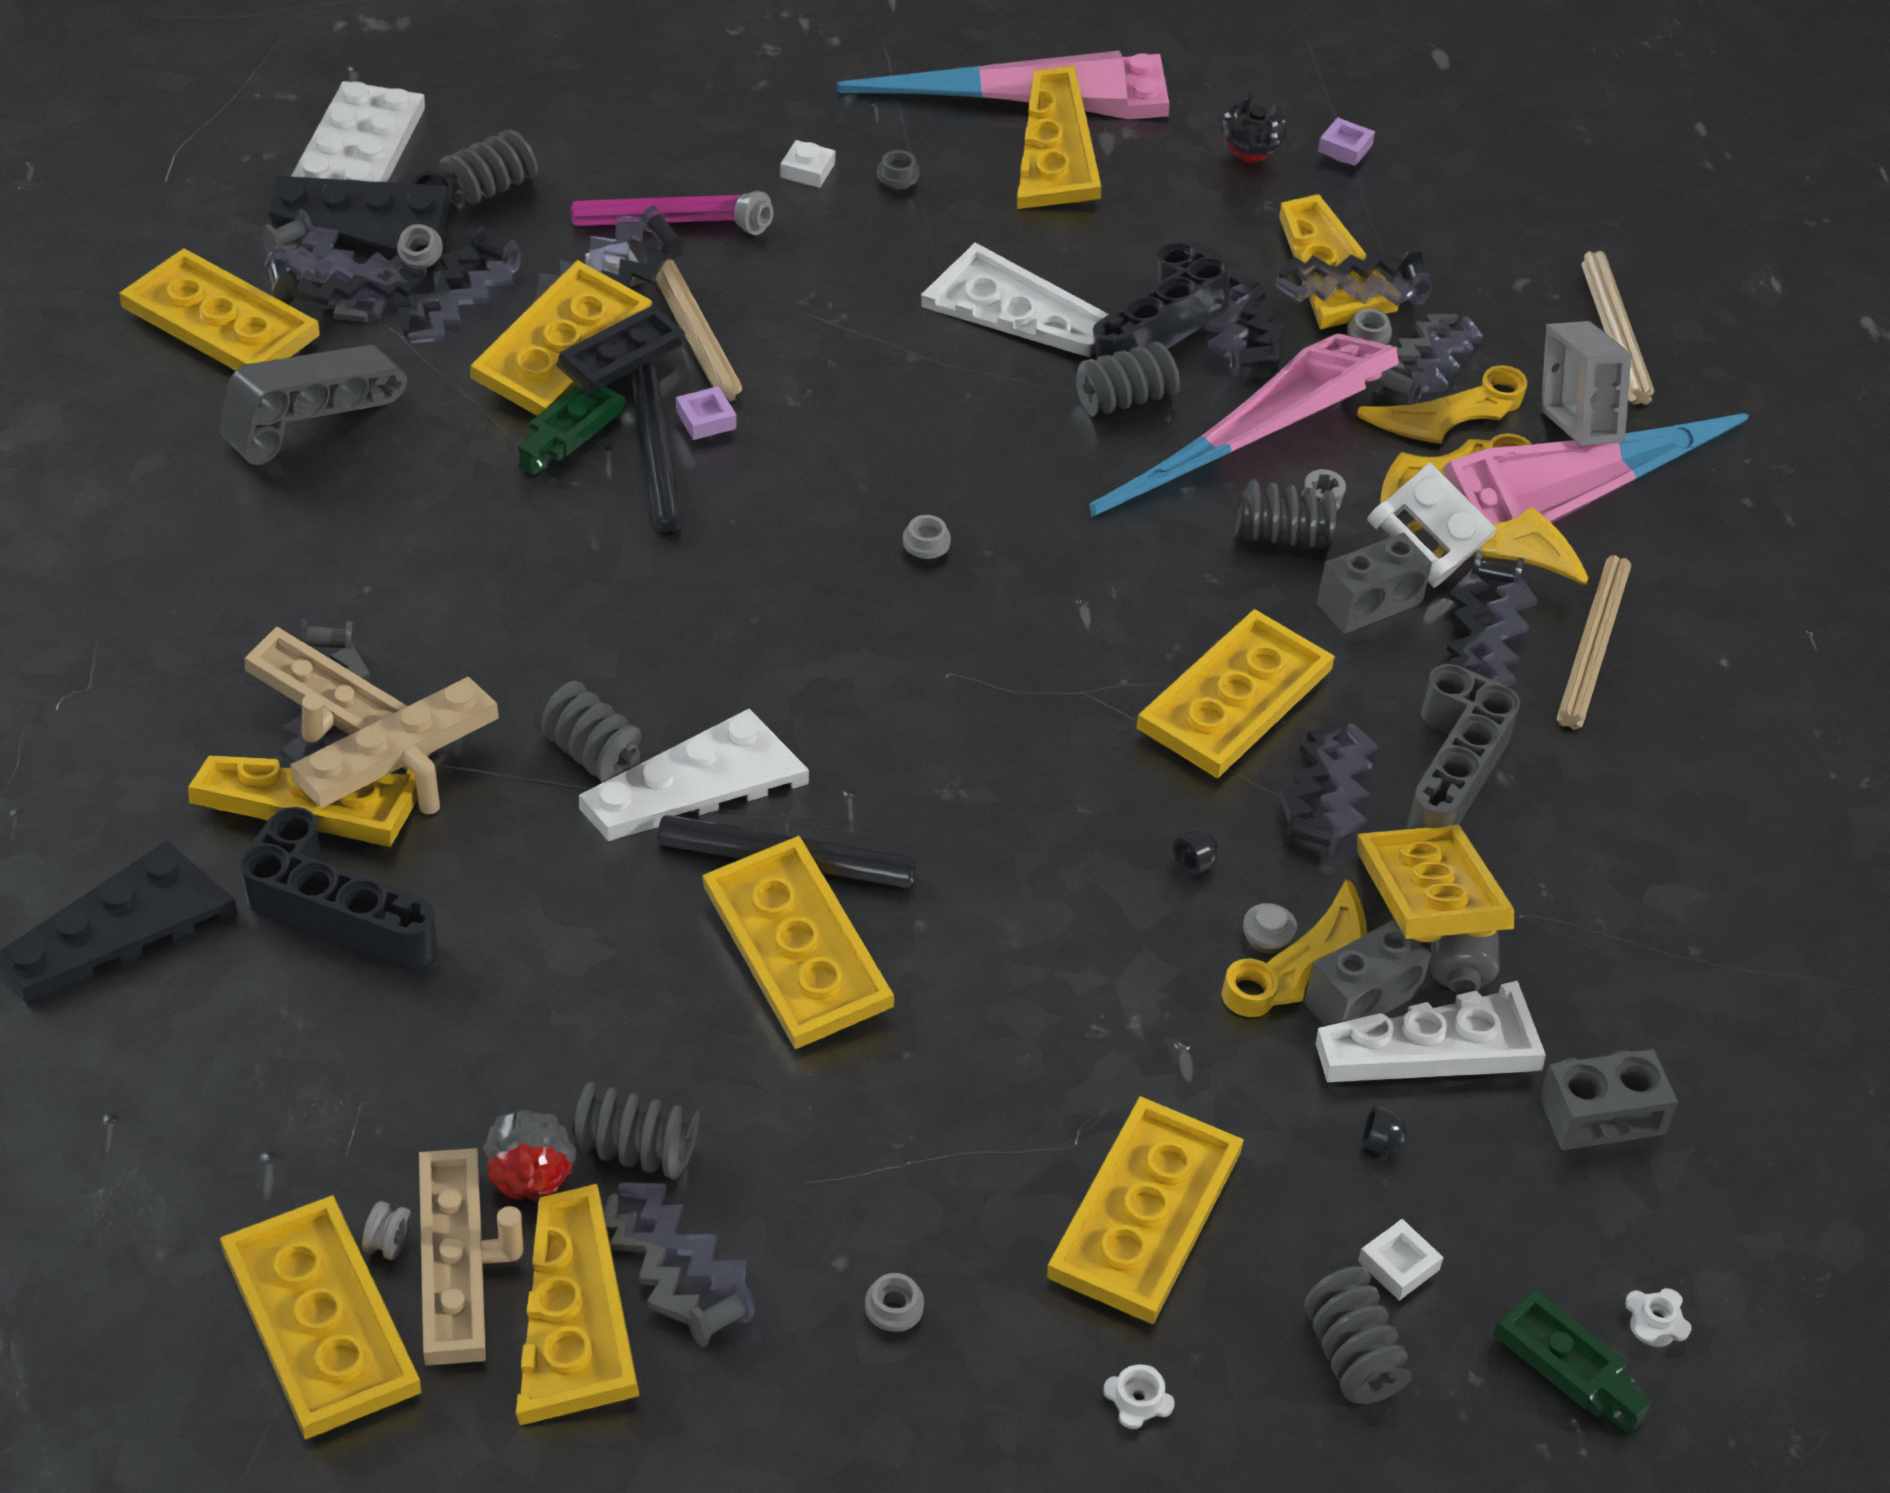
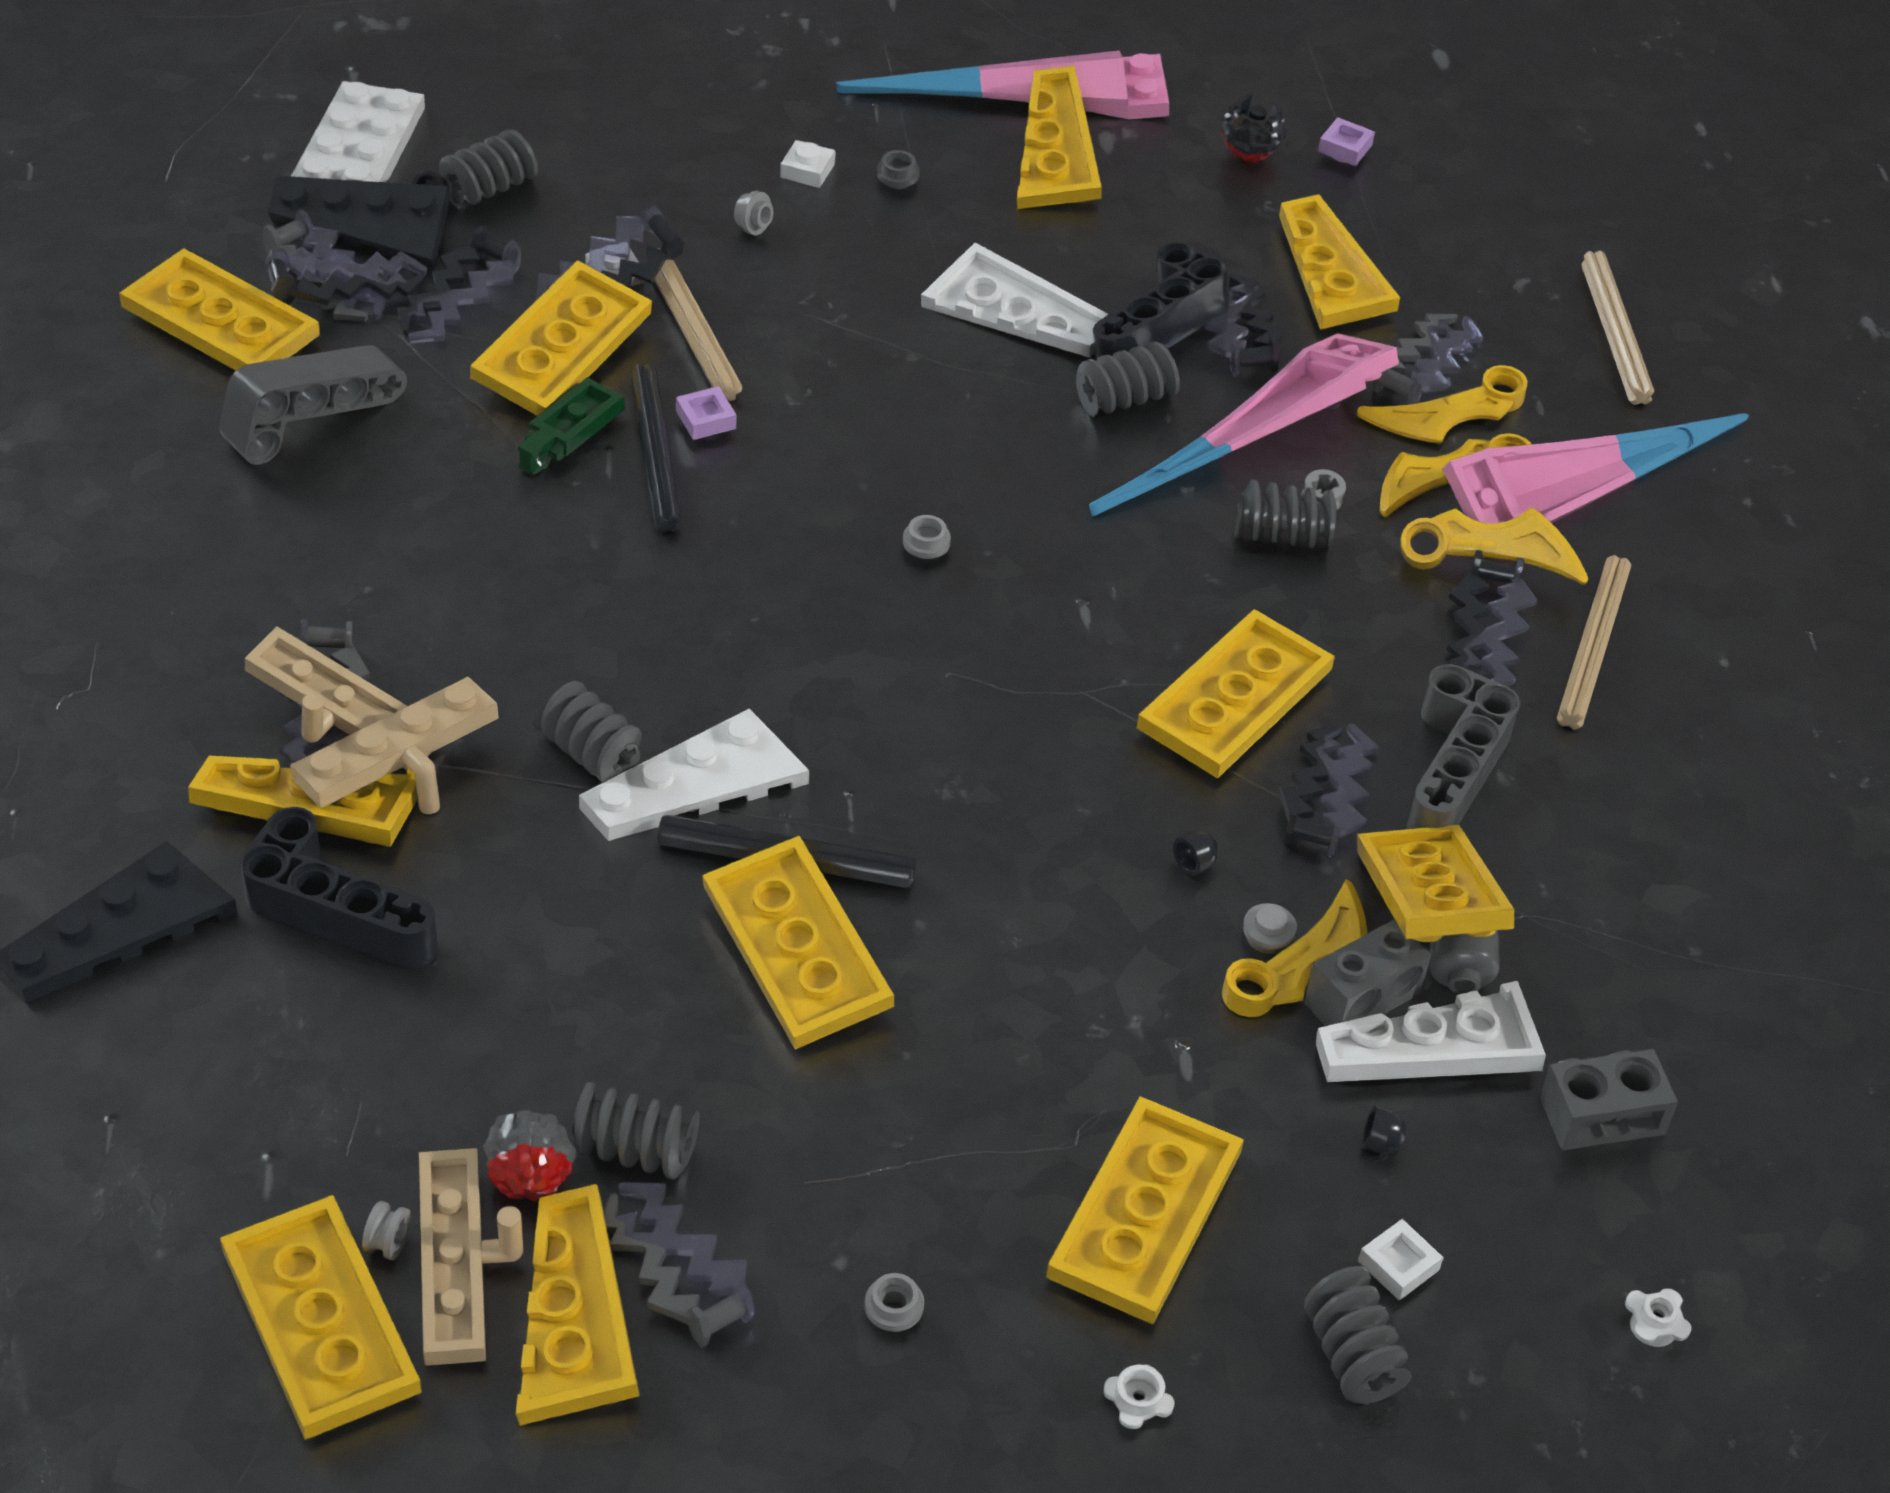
(417, 236): light grey plate -> none
(620, 349): black plate -> none
(674, 209): dark pink axle -> none
(1338, 278): clear purple piece -> none
(1370, 326): light grey plate -> none
(1374, 583): dark grey brick -> none
(1442, 513): white plate -> none
(1573, 1360): dark green hinge -> none
(1588, 366): light grey window -> none

